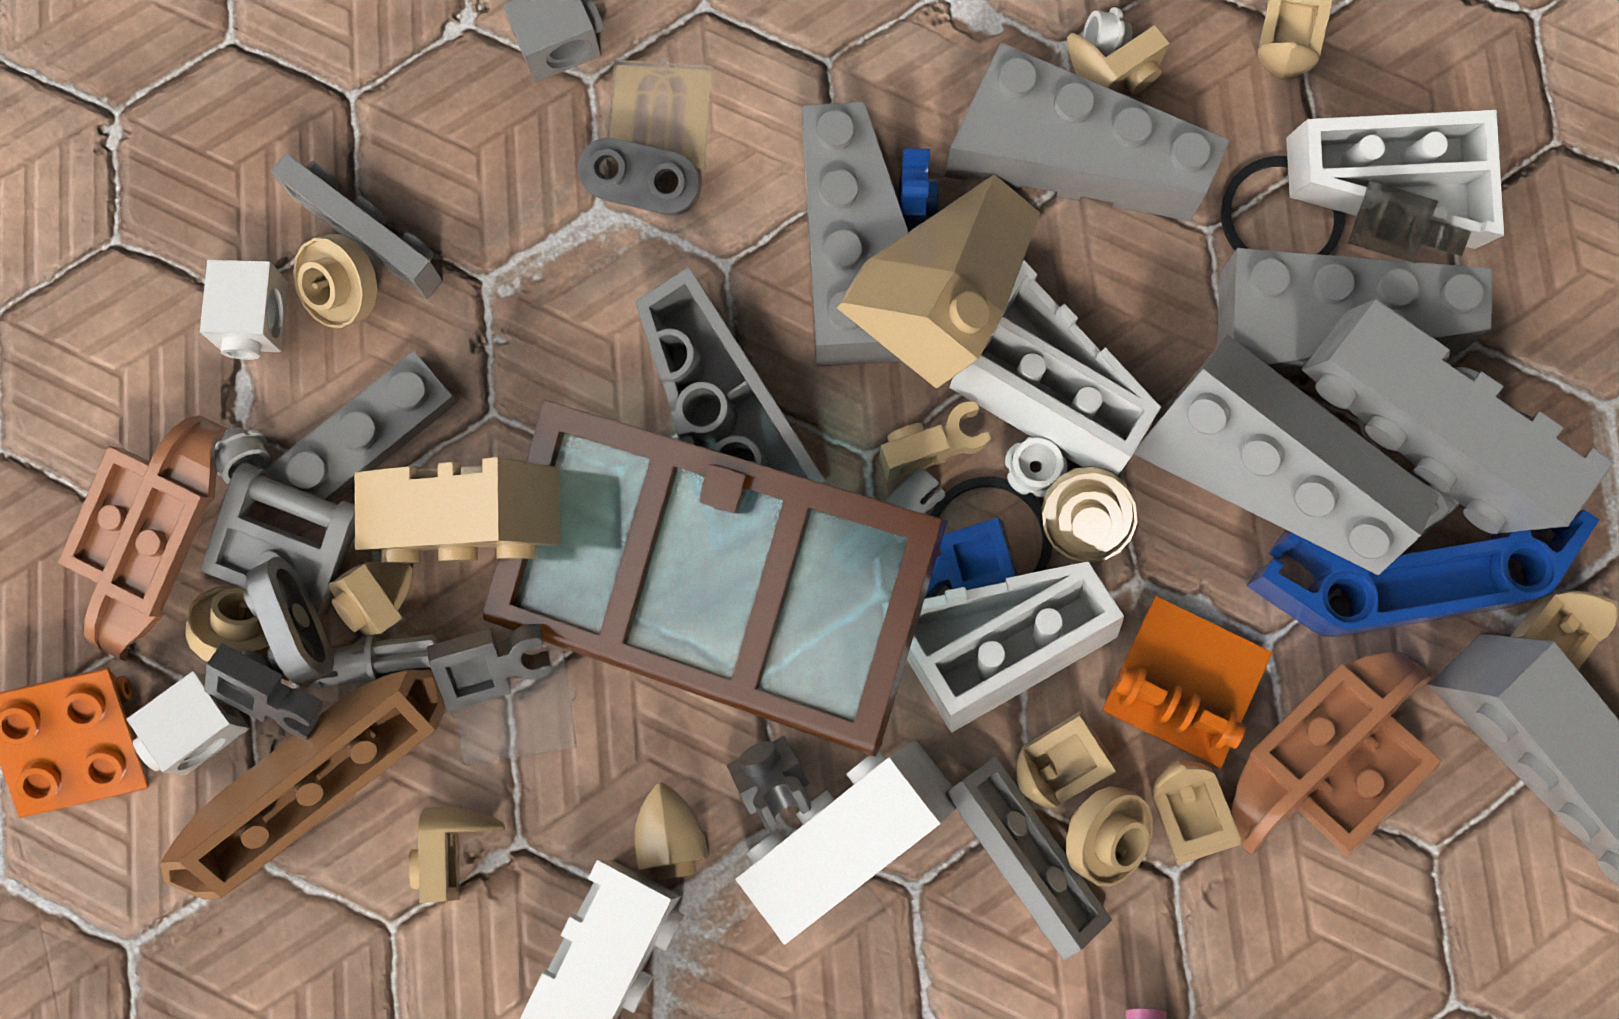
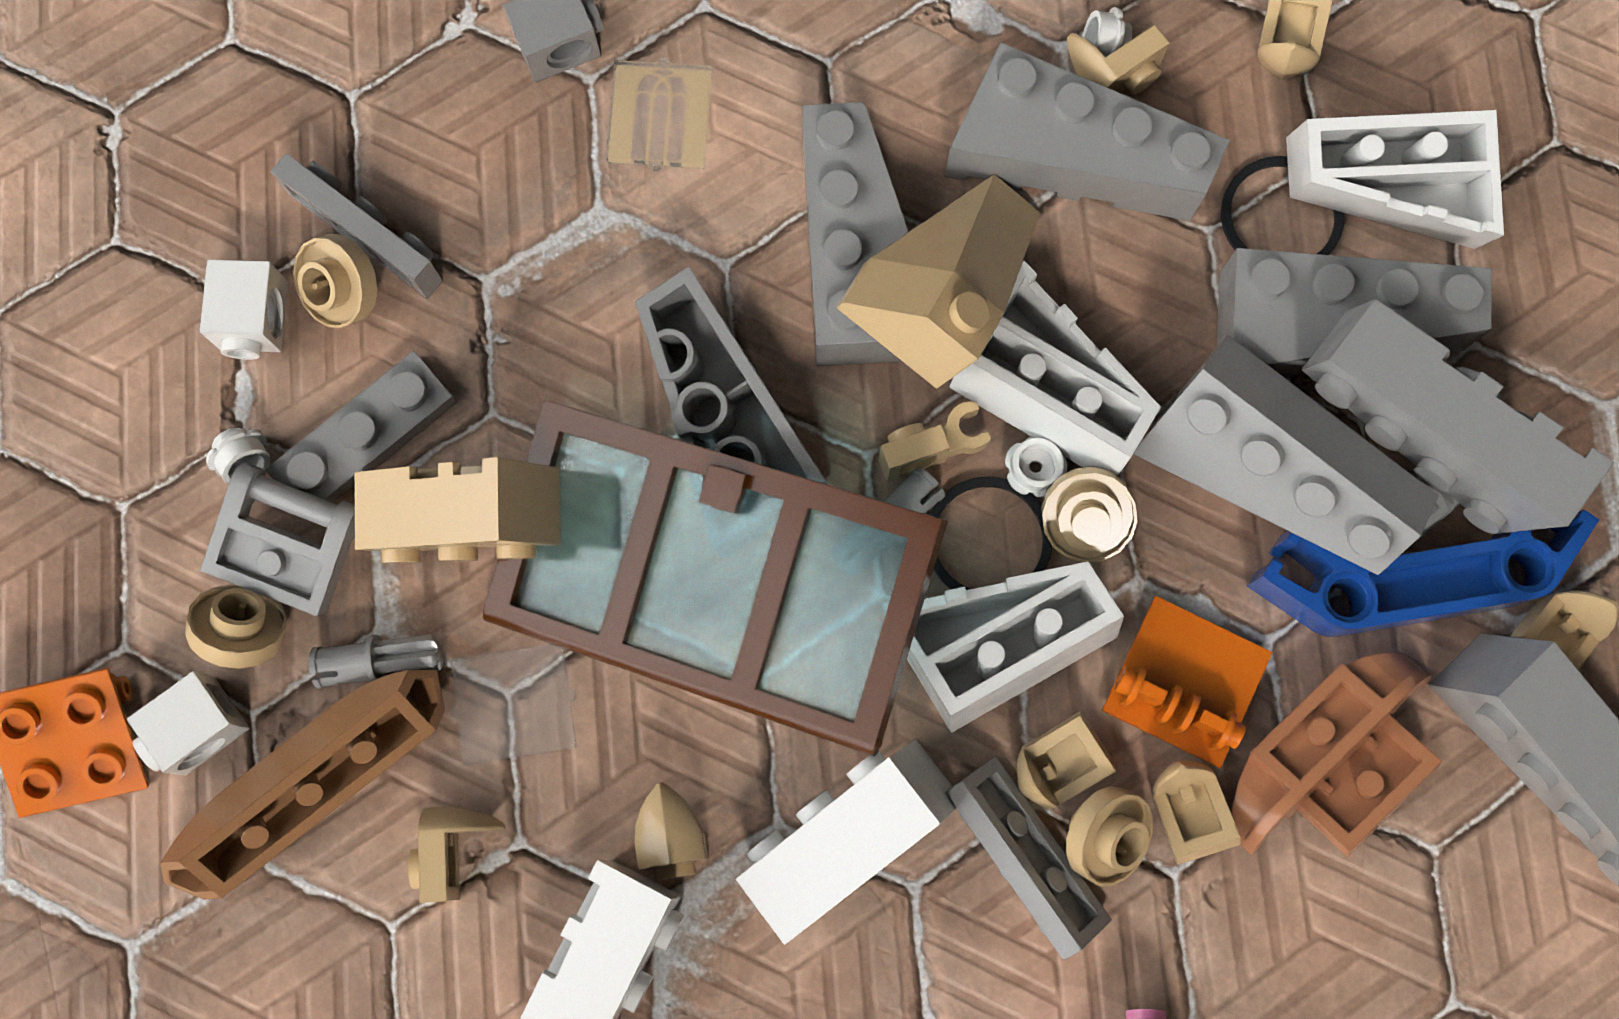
(140, 530): nougat plate -> none
(253, 687): flat silver plate -> none
(289, 622): flat silver plate -> none
(371, 595): tan plate -> none
(480, 668): flat silver plate -> none
(638, 176): flat silver plate -> none
(770, 780): flat silver plate -> none
(916, 191): blue plate -> none
(973, 558): blue plate -> none
(1400, 223): clear smoke plate -> none

